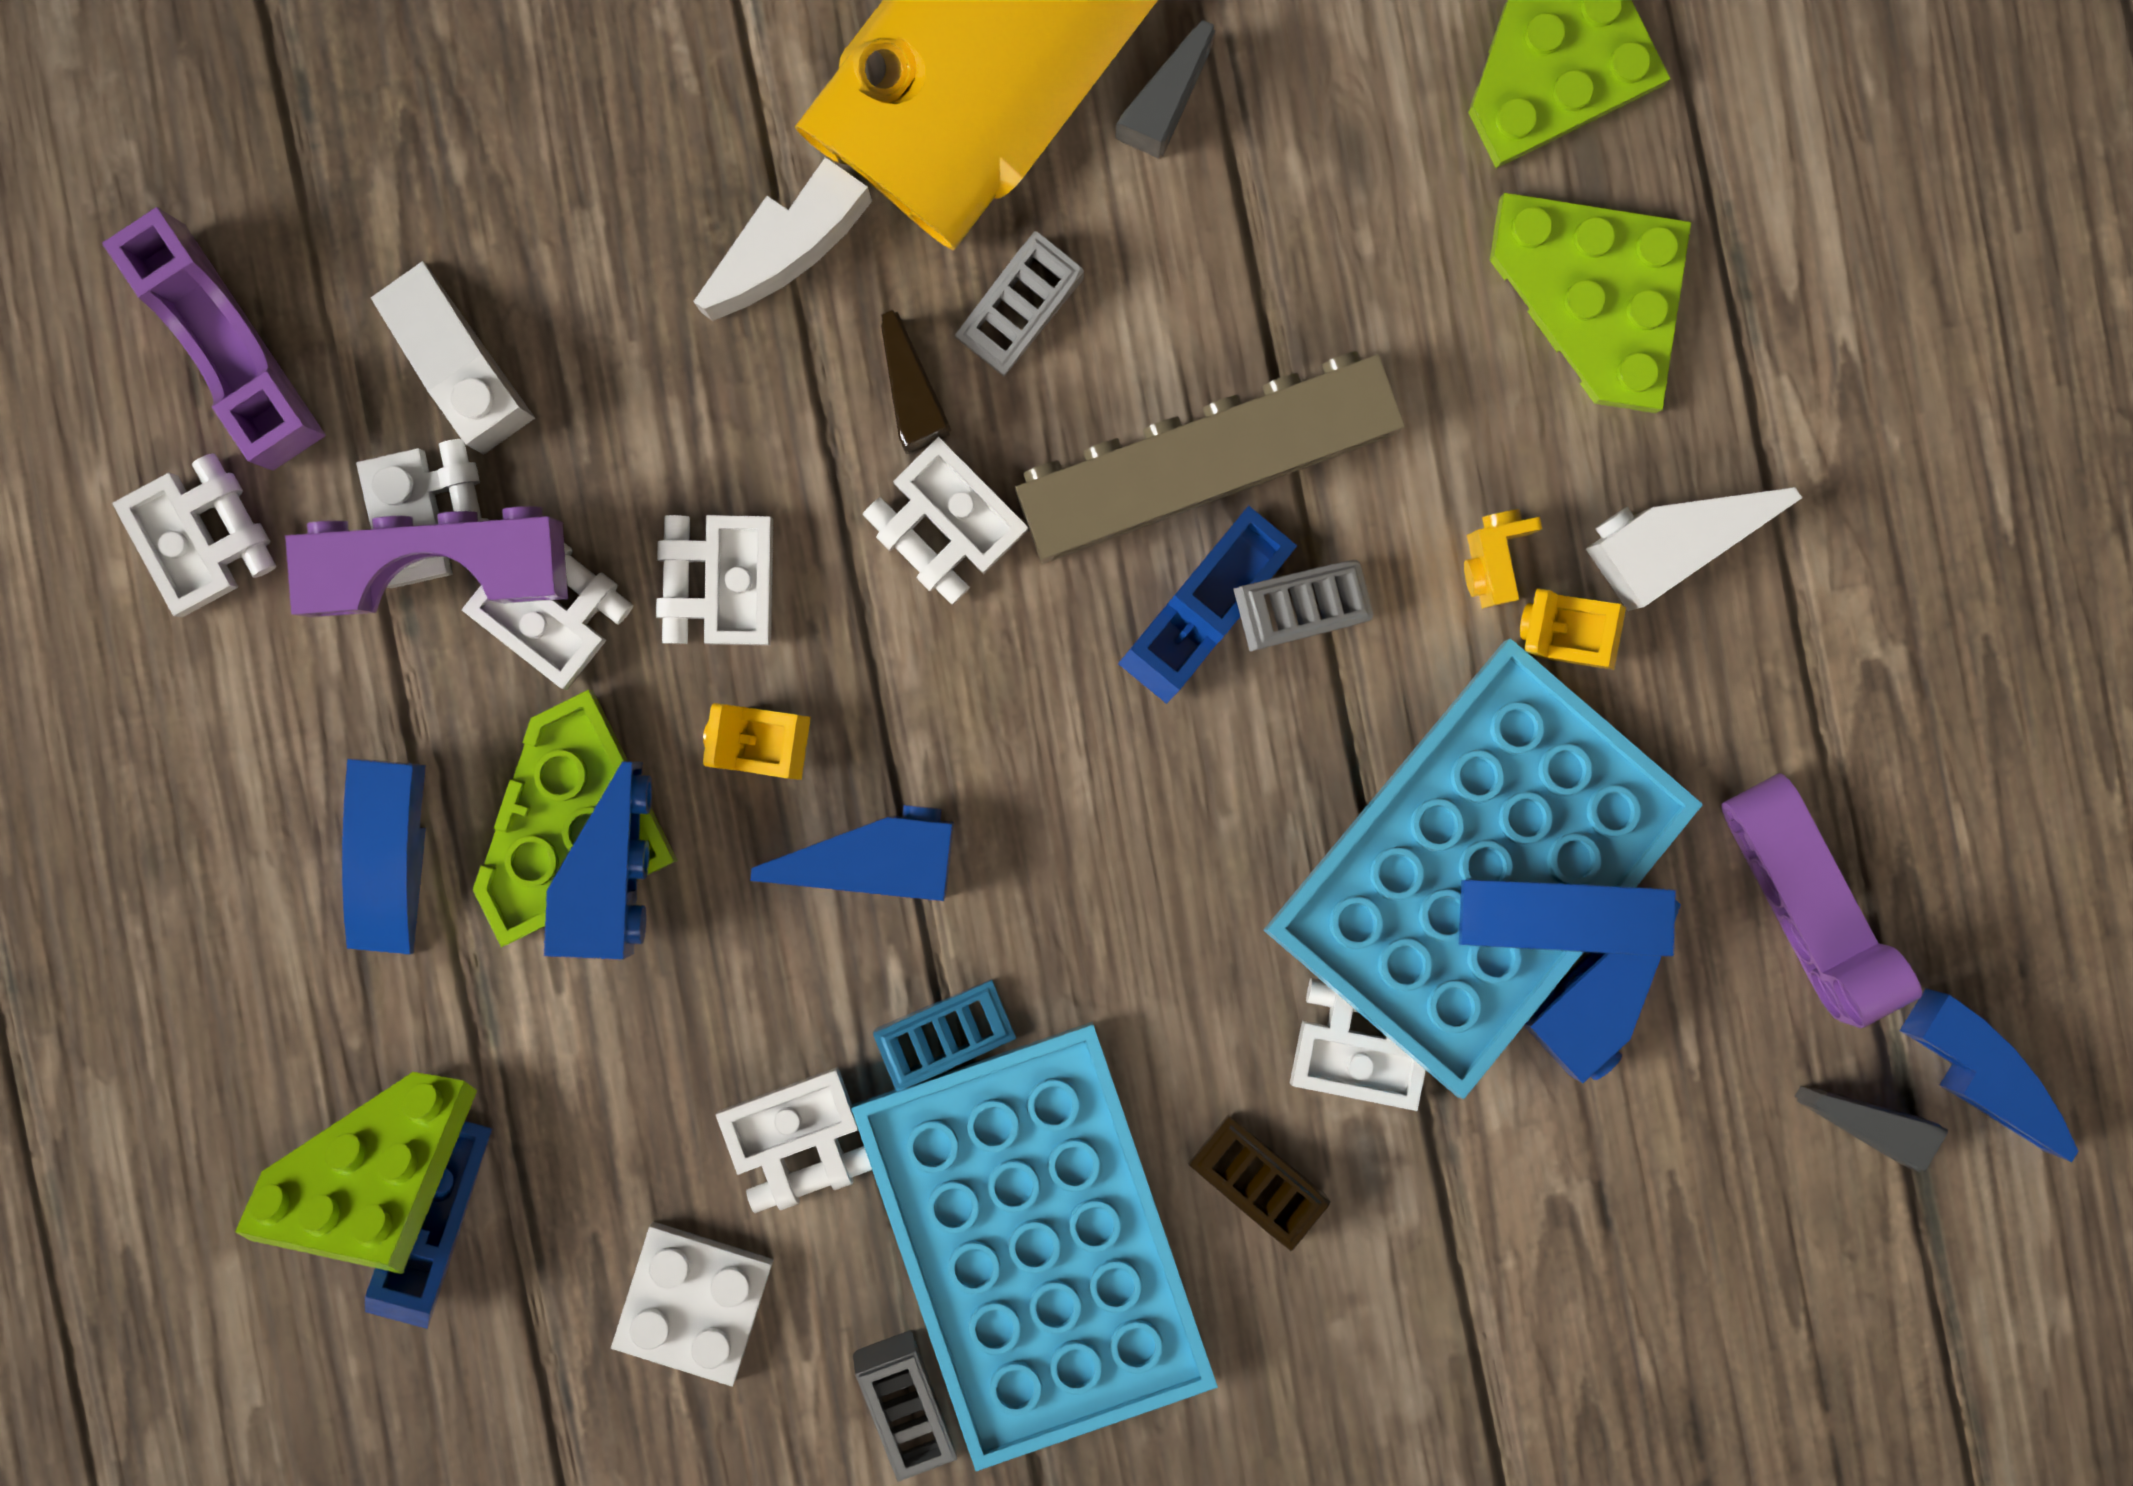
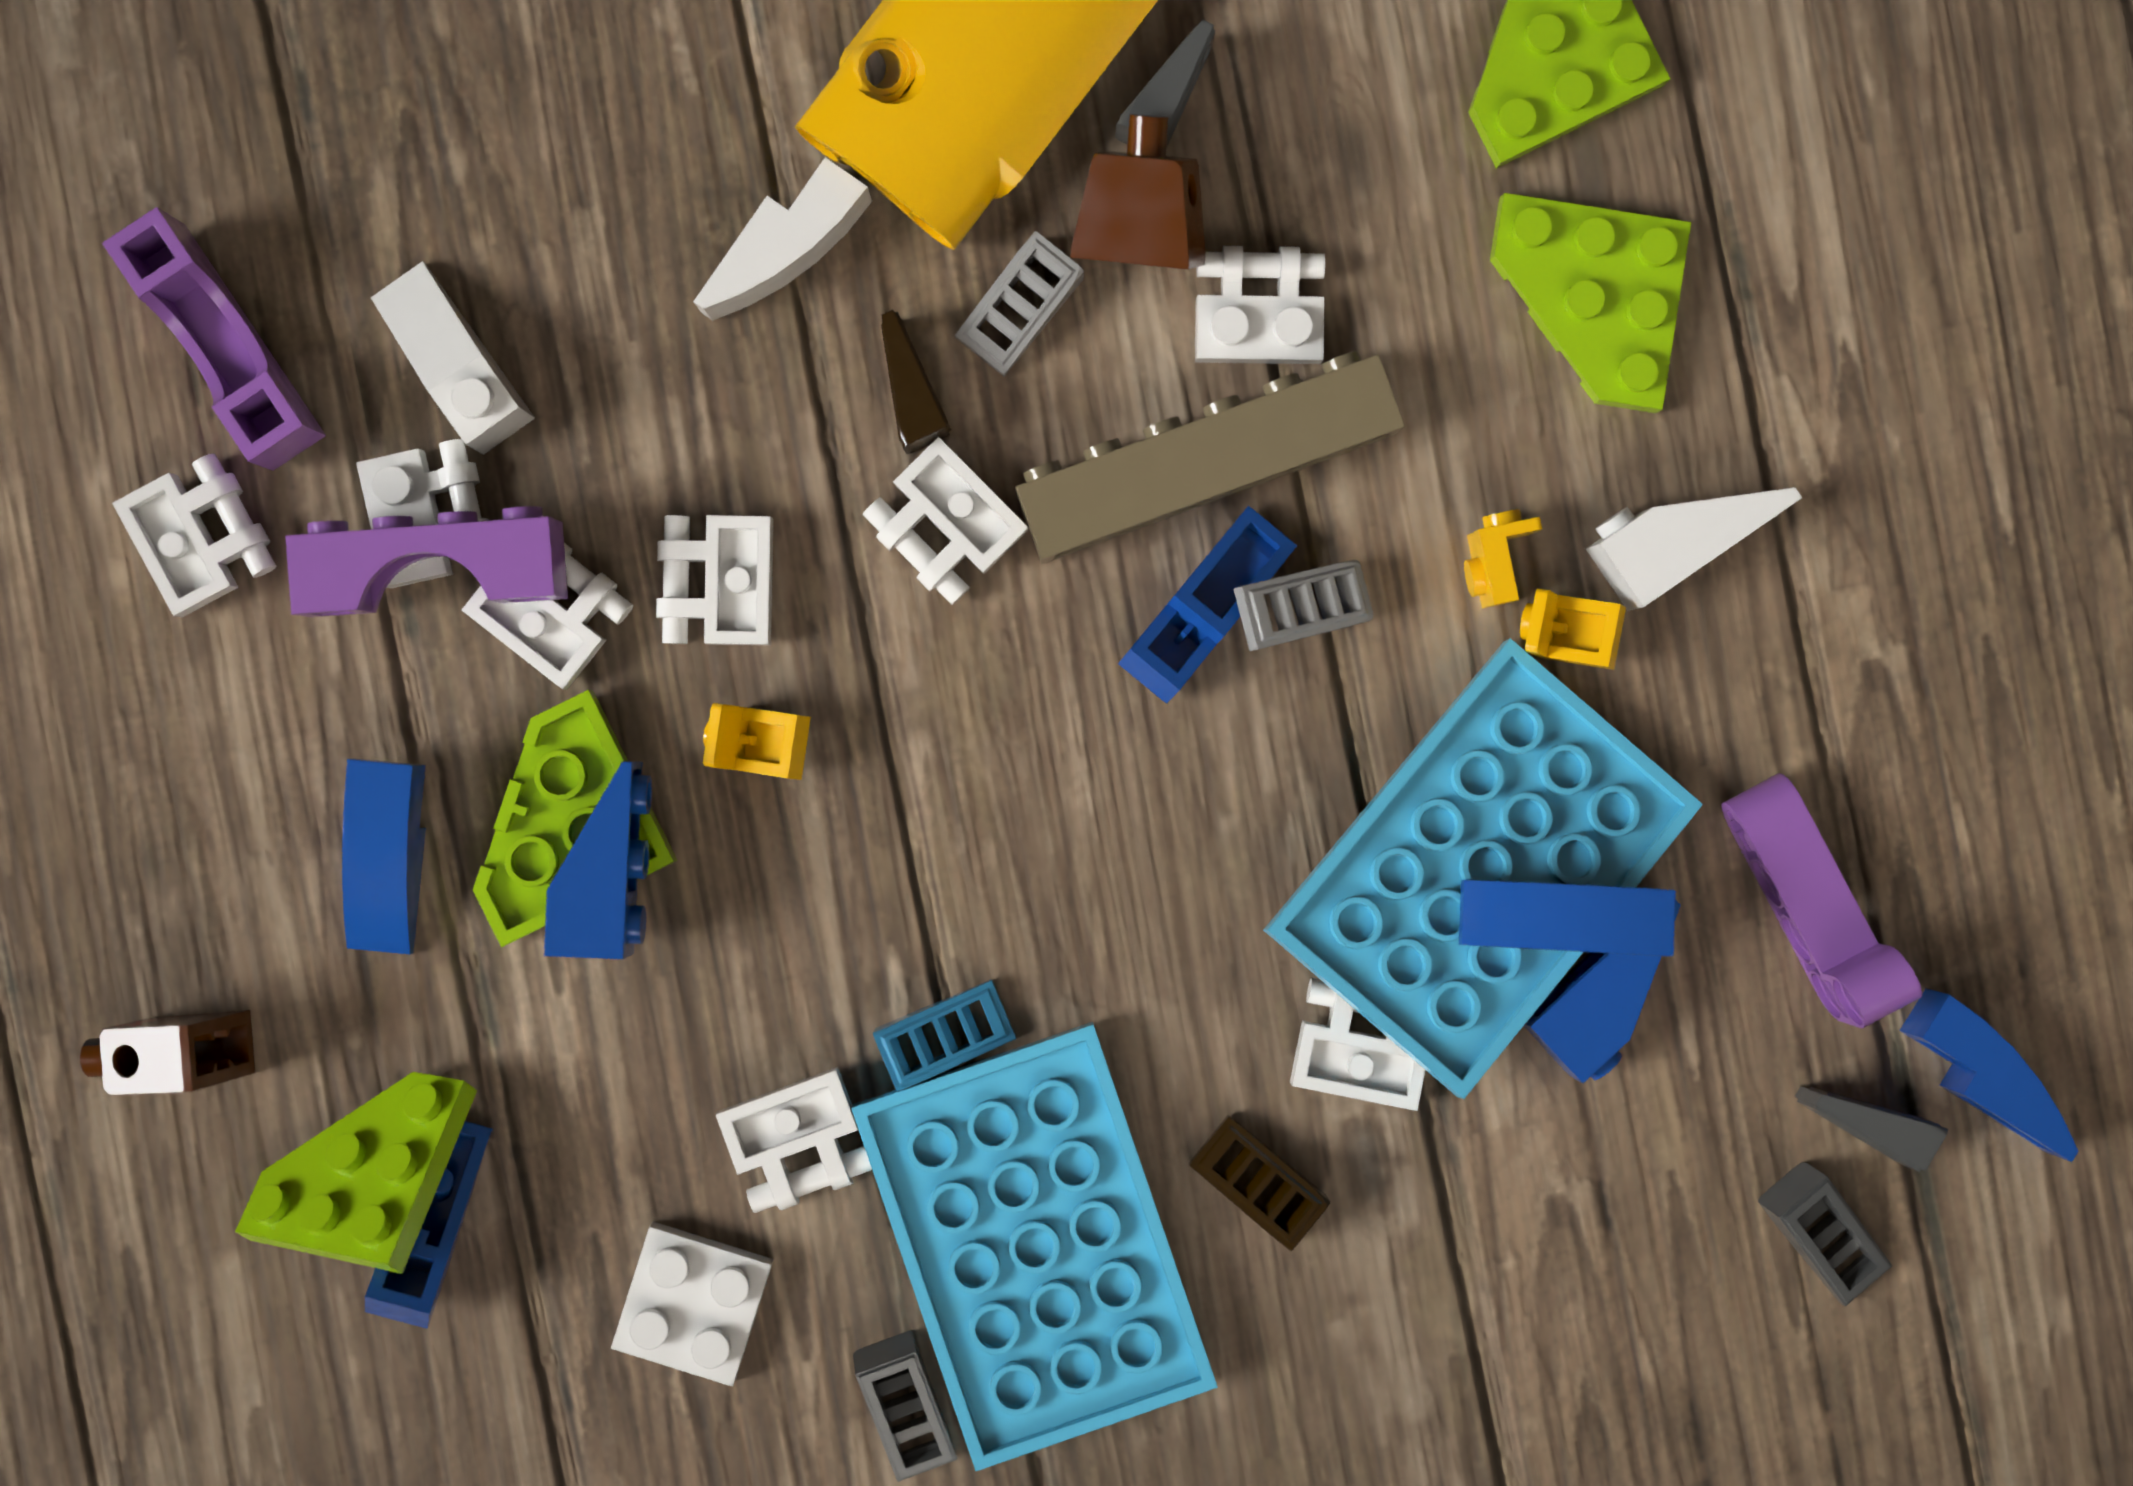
(171, 1053): none -> reddish brown torso
(886, 857): blue slope -> none
(1142, 203): none -> reddish brown torso
(1260, 327): none -> white plate
(1797, 1203): none -> dark grey slope

